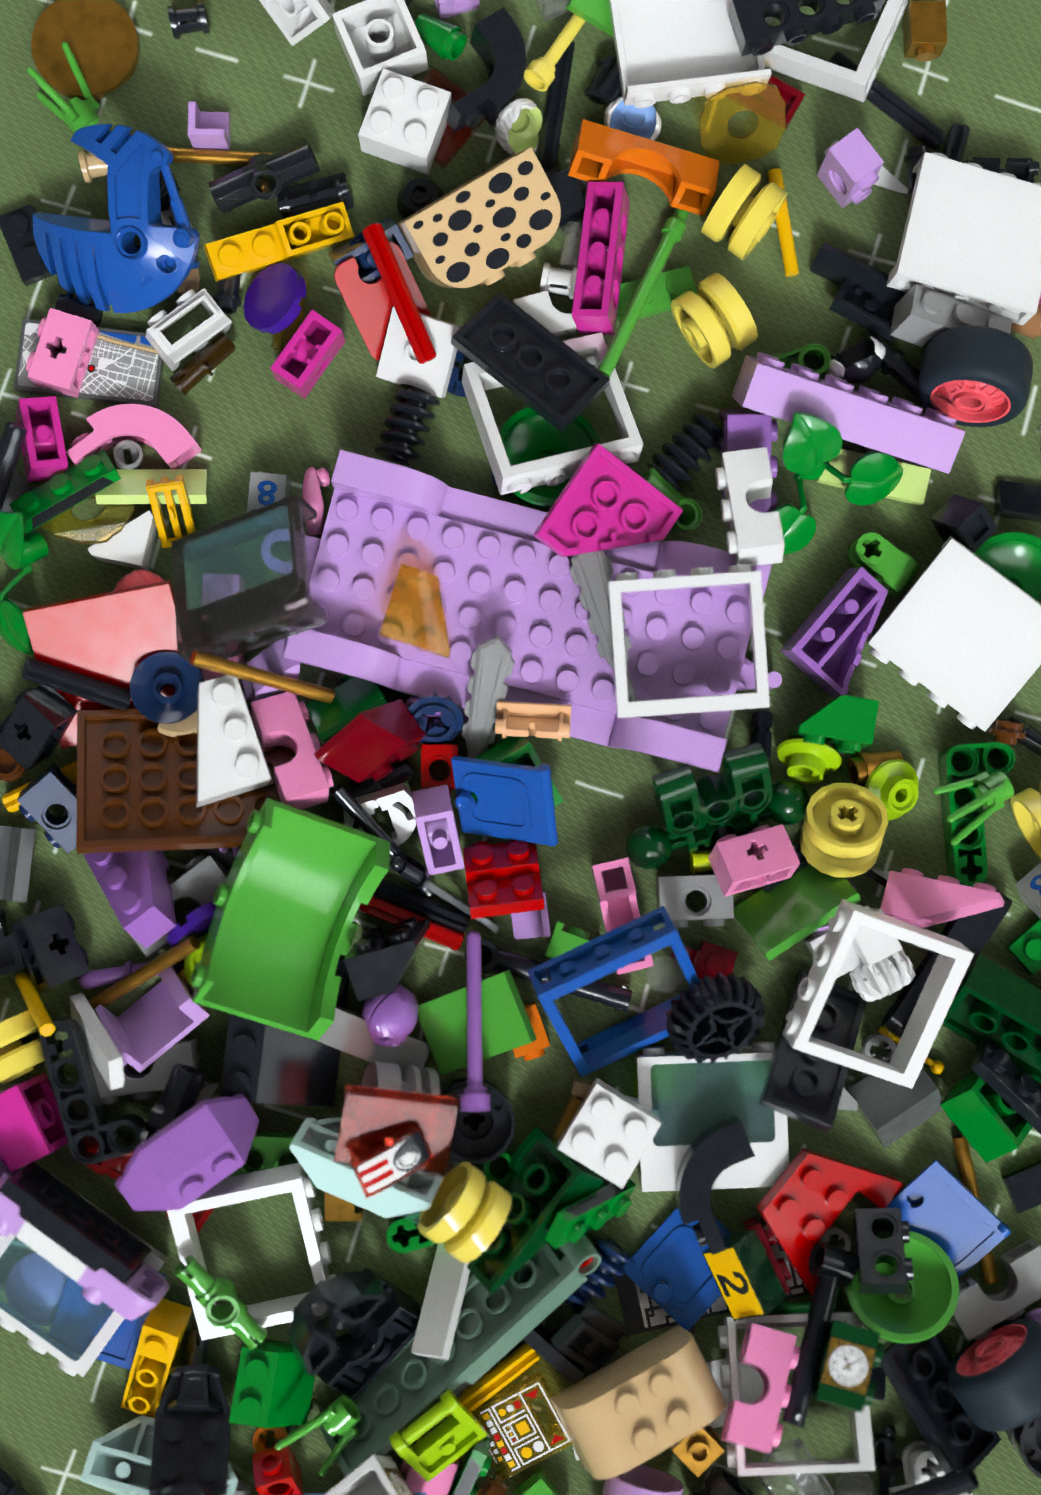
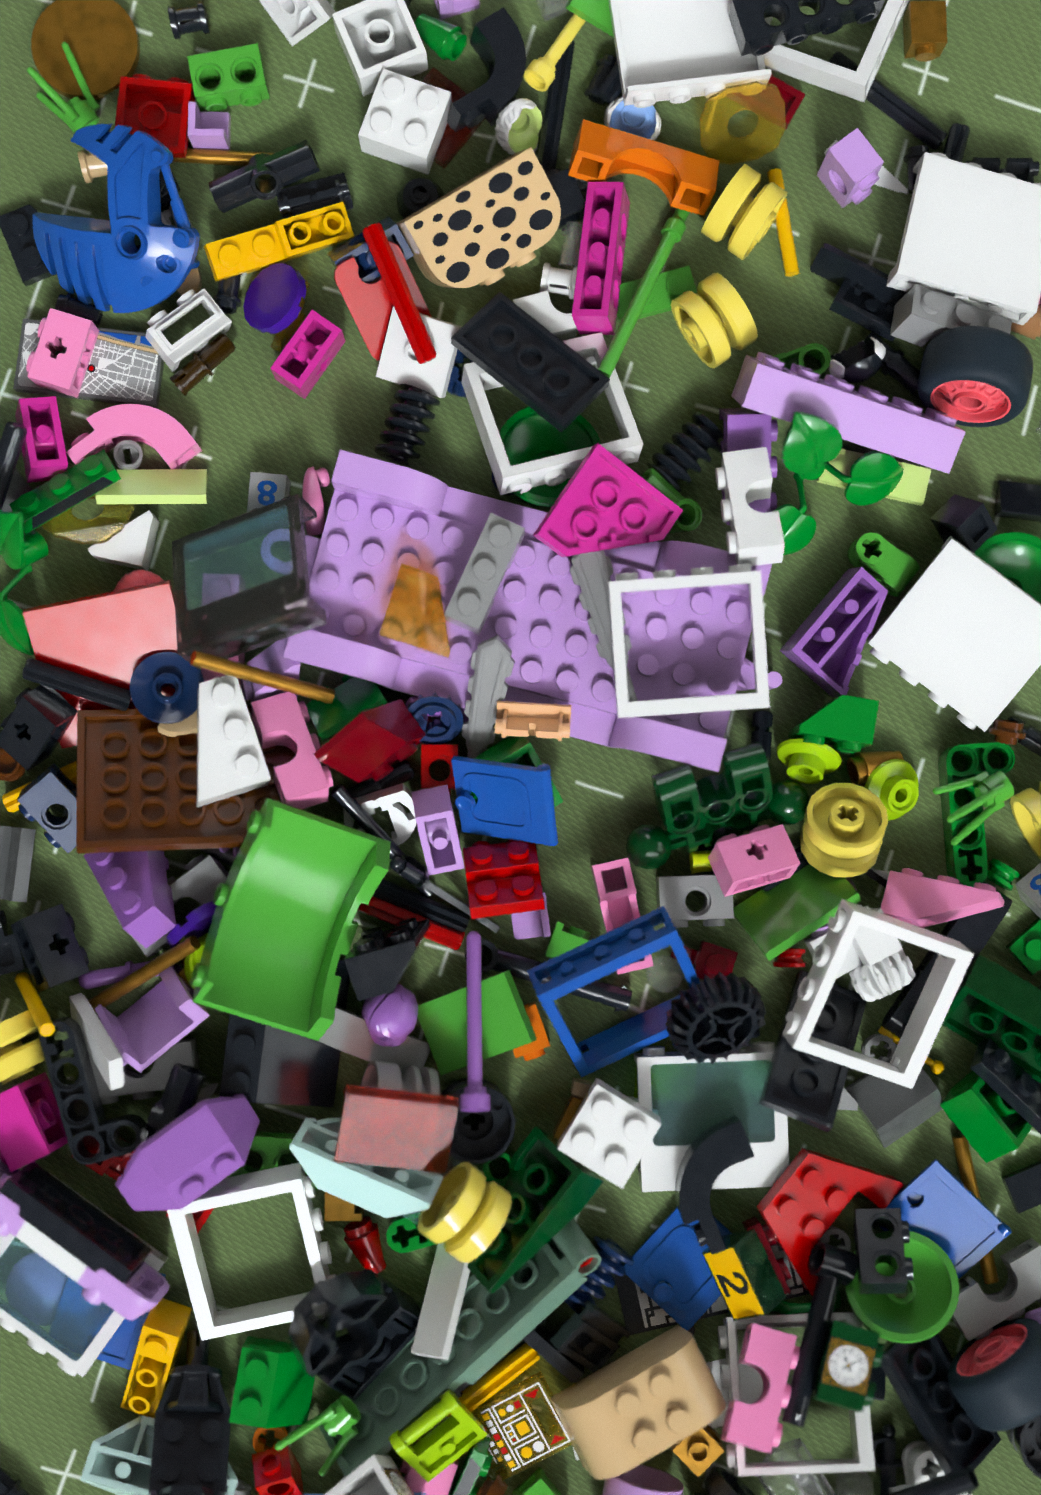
(156, 109): none -> red plate
(167, 486): yellow tile -> none
(209, 1290): bright green pin -> none
(228, 67): none -> bright green brick
(365, 1243): none -> red cone
(393, 1161): slope -> none
(484, 573): none -> light grey arch
(590, 1213): green plate -> none
(790, 958): none -> red bush
(1002, 874): none -> green bush

